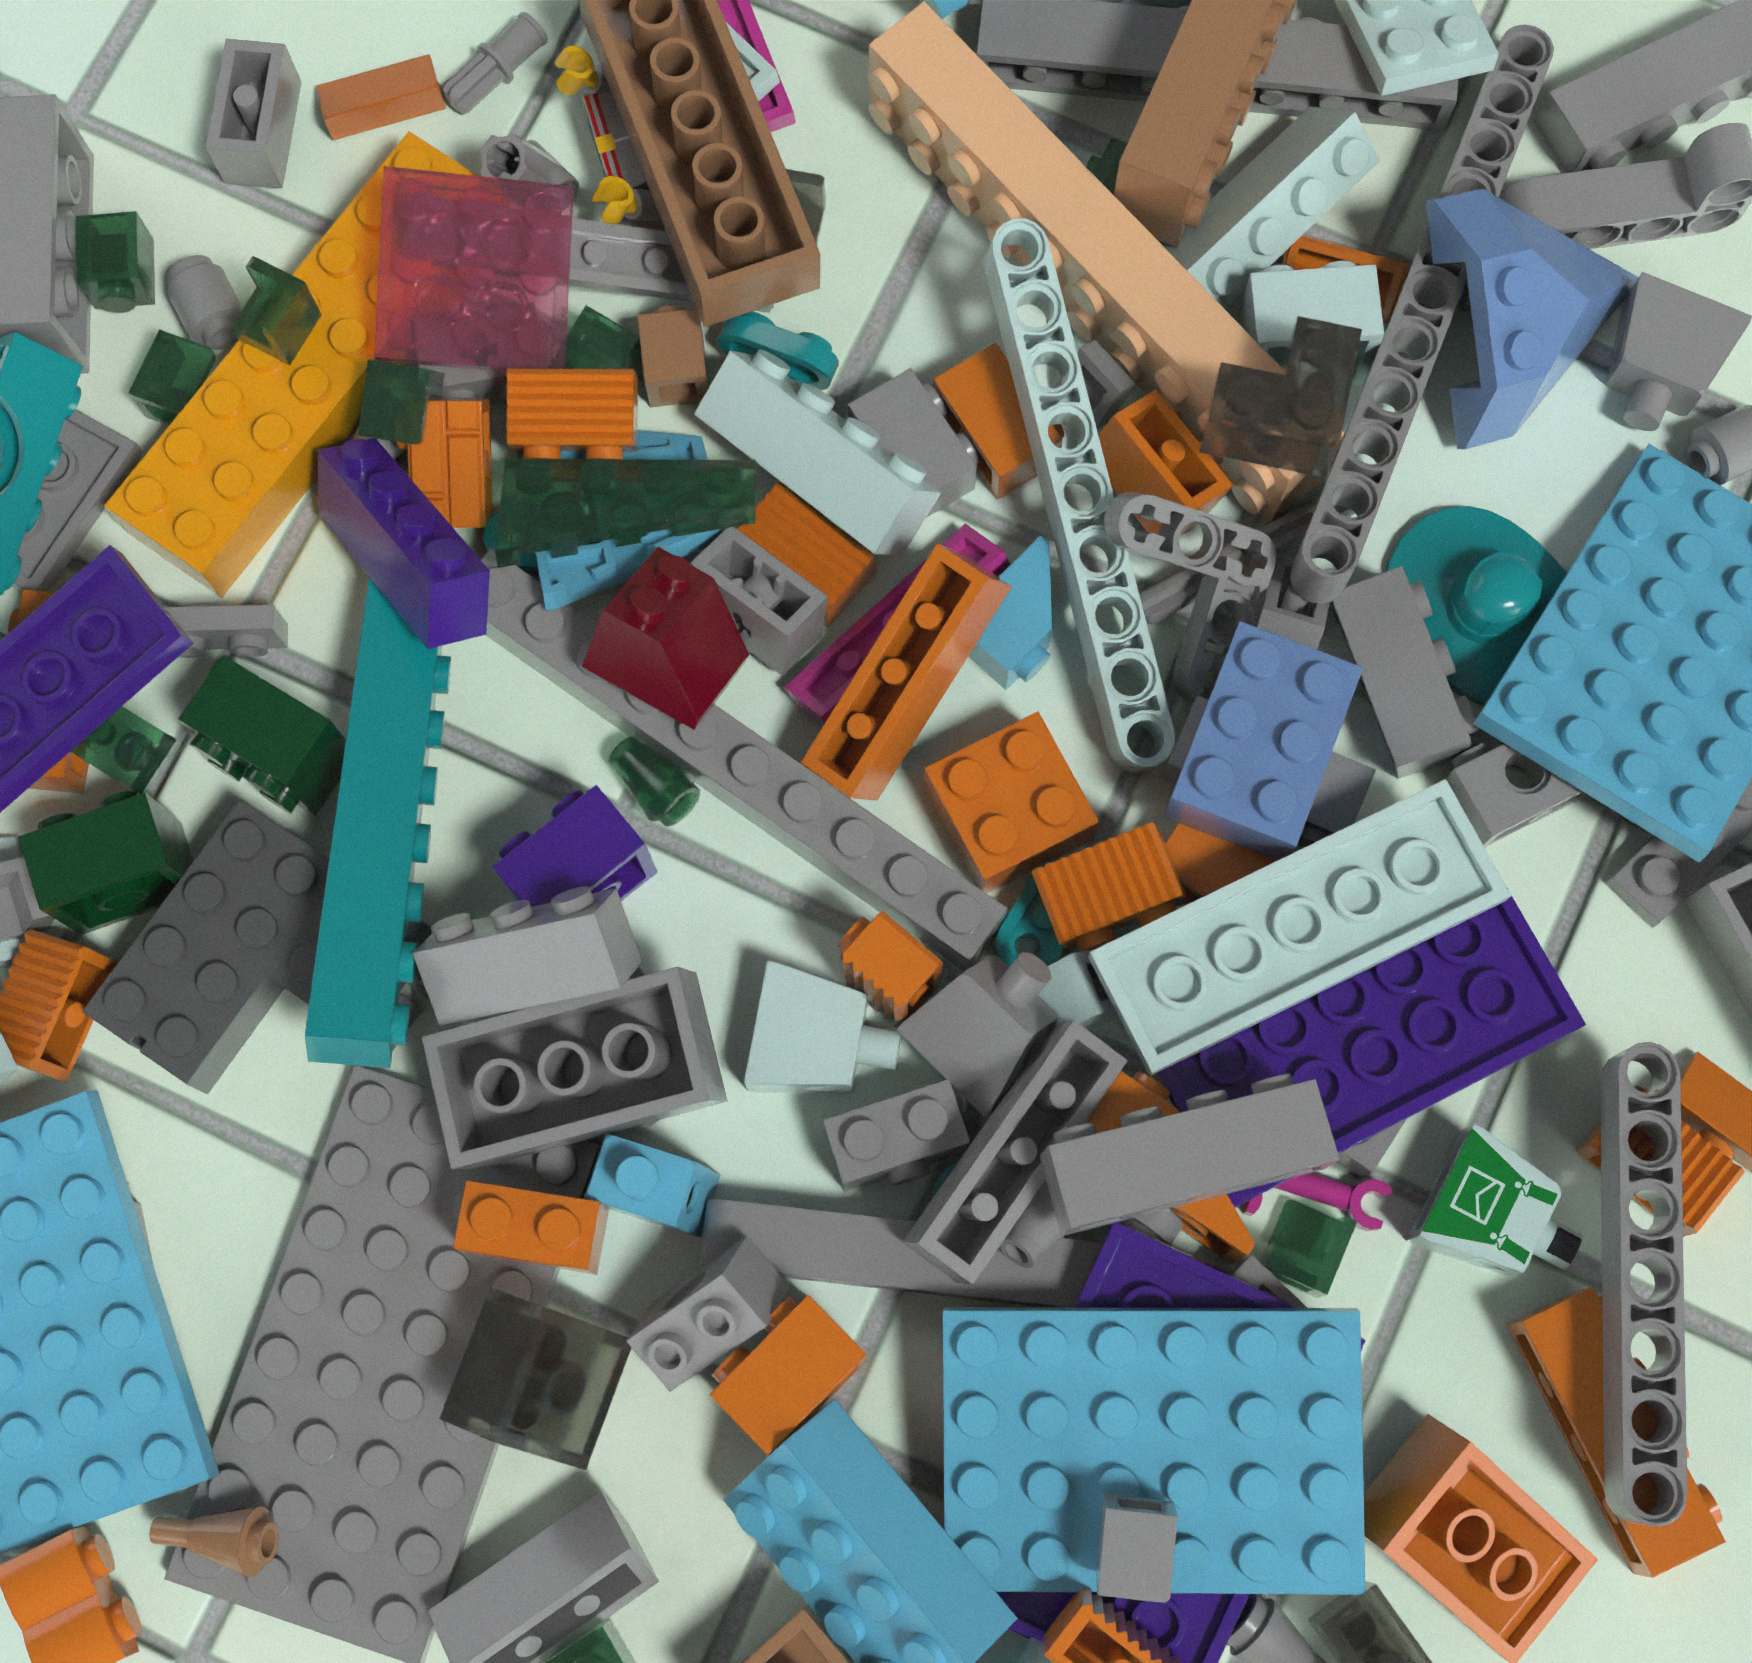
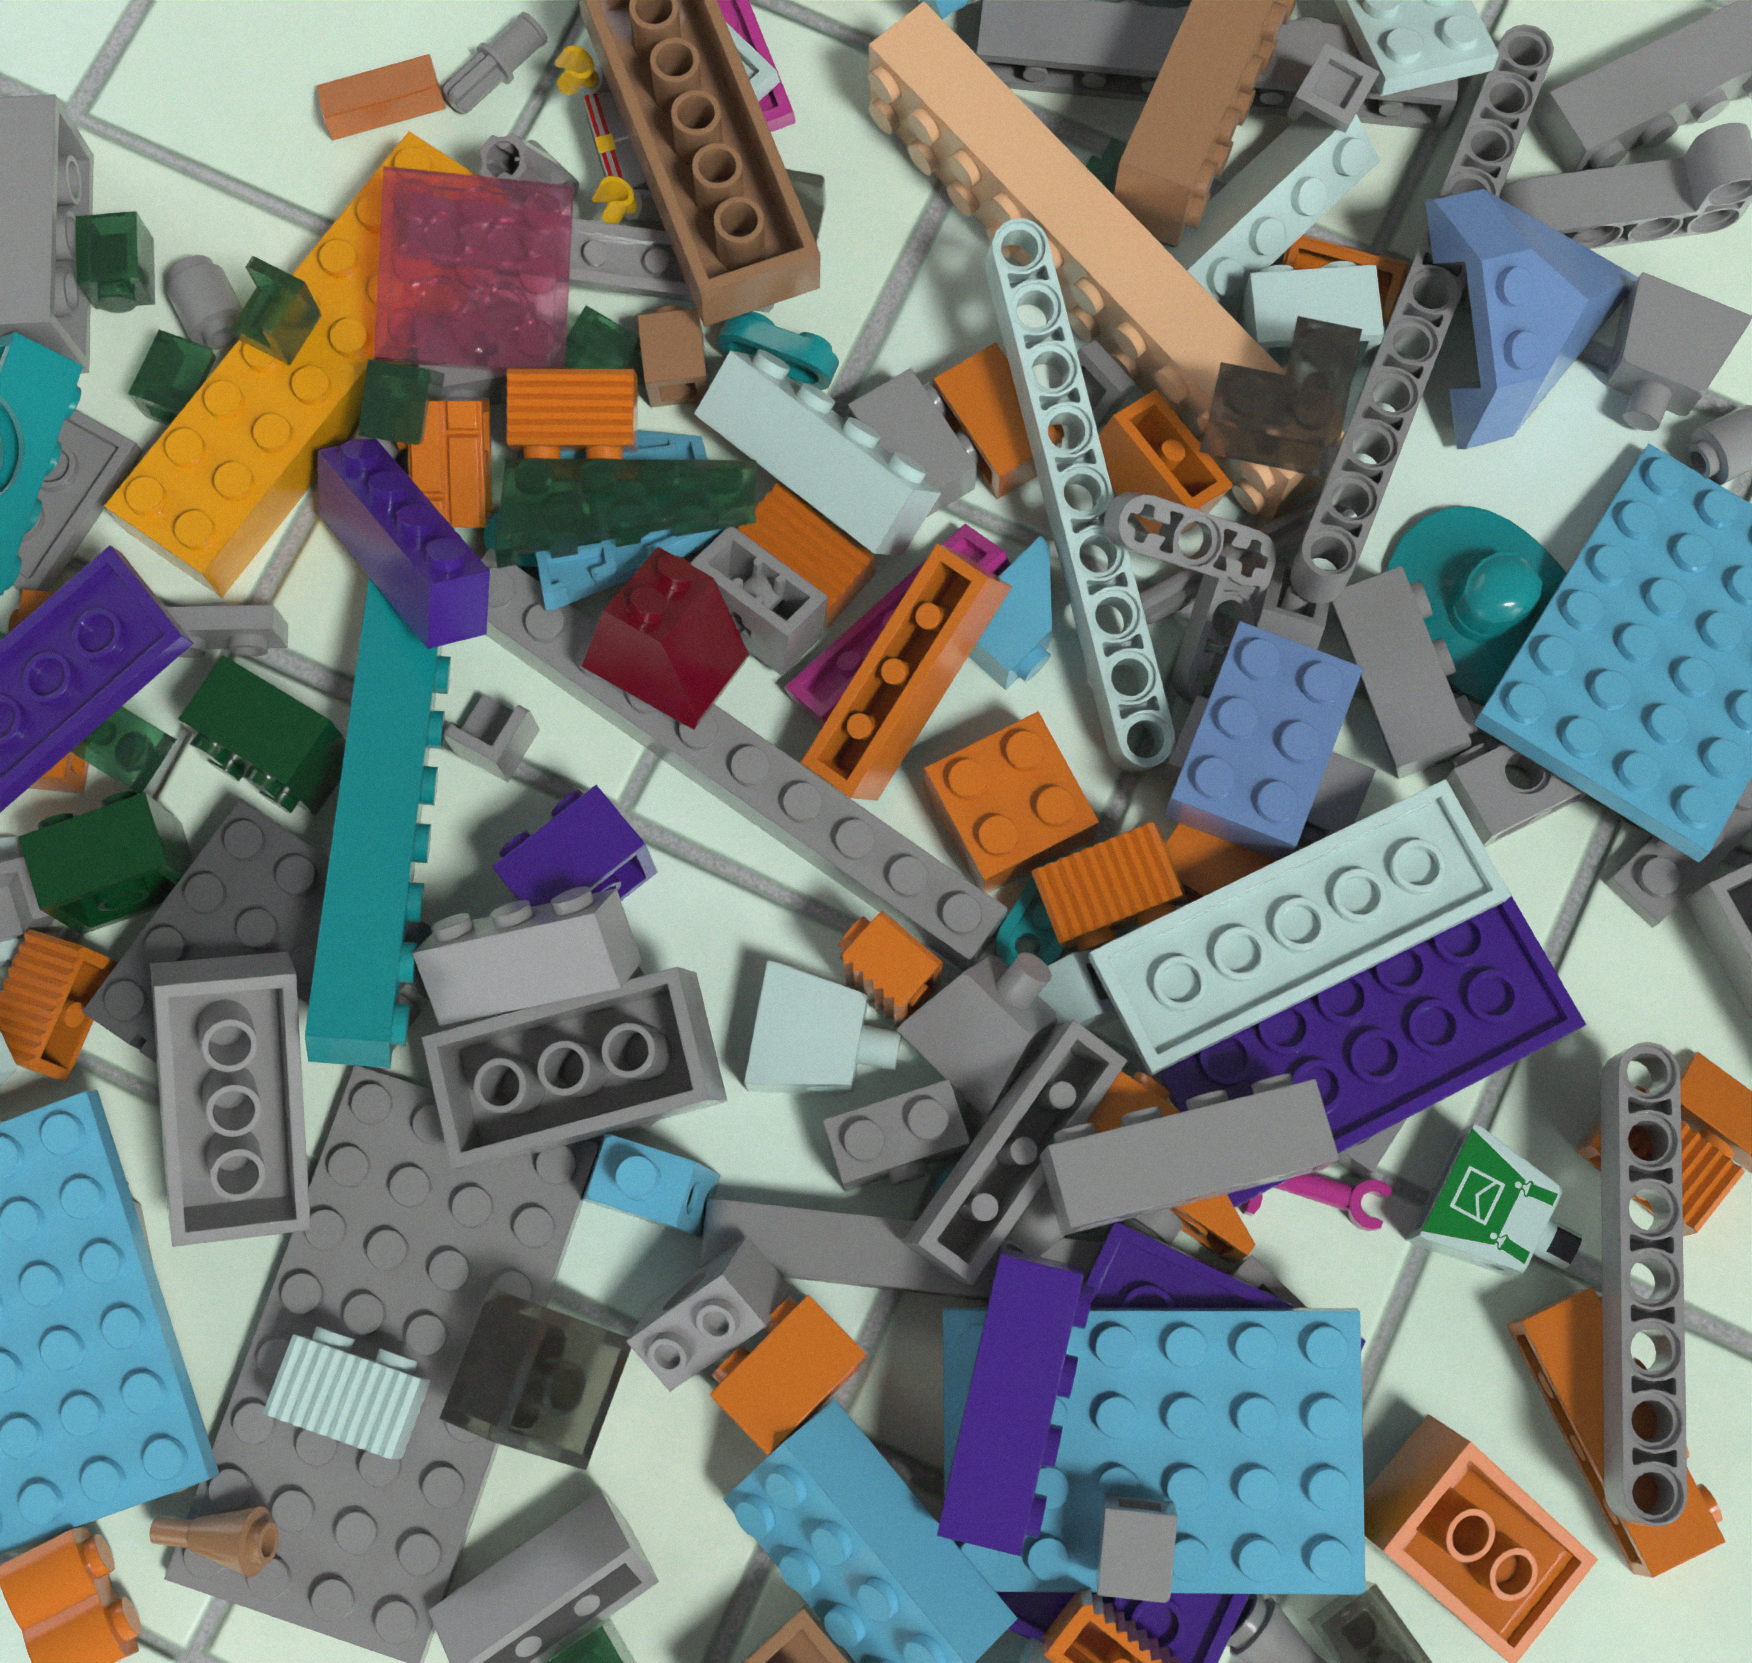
(231, 1097): none -> light grey brick
(253, 113): light grey brick -> none
(348, 1394): none -> light aqua brick
(494, 737): none -> light grey panel
(531, 1227): orange brick -> none
(655, 782): clear green cone -> none
(1012, 1401): none -> dark purple brick
(1307, 1248): clear green panel -> none
(1334, 88): none -> light grey panel

